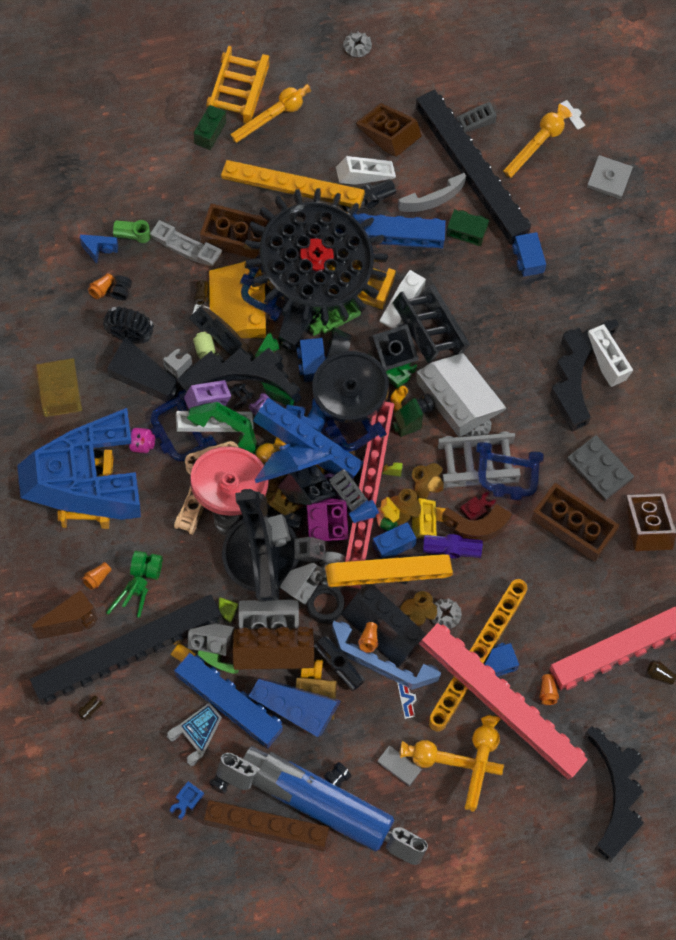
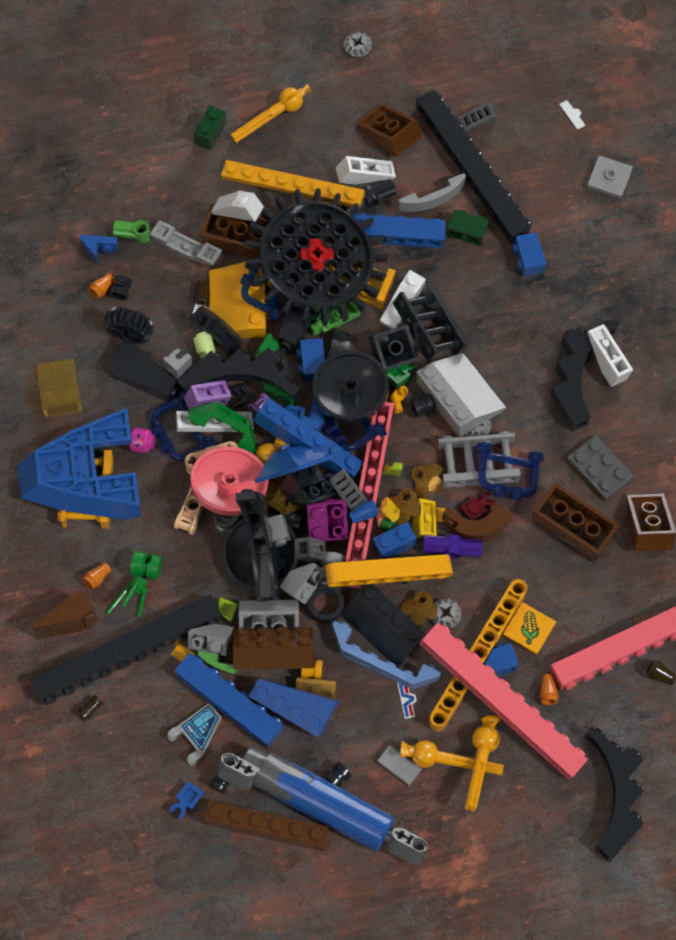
(238, 205): none -> white slope
(255, 81): light orange fence -> none
(347, 672): black piece -> none
(368, 641): orange cone -> none
(408, 418): dark green slope -> none
(529, 628): none -> light orange tile
(551, 126): light orange piece -> none

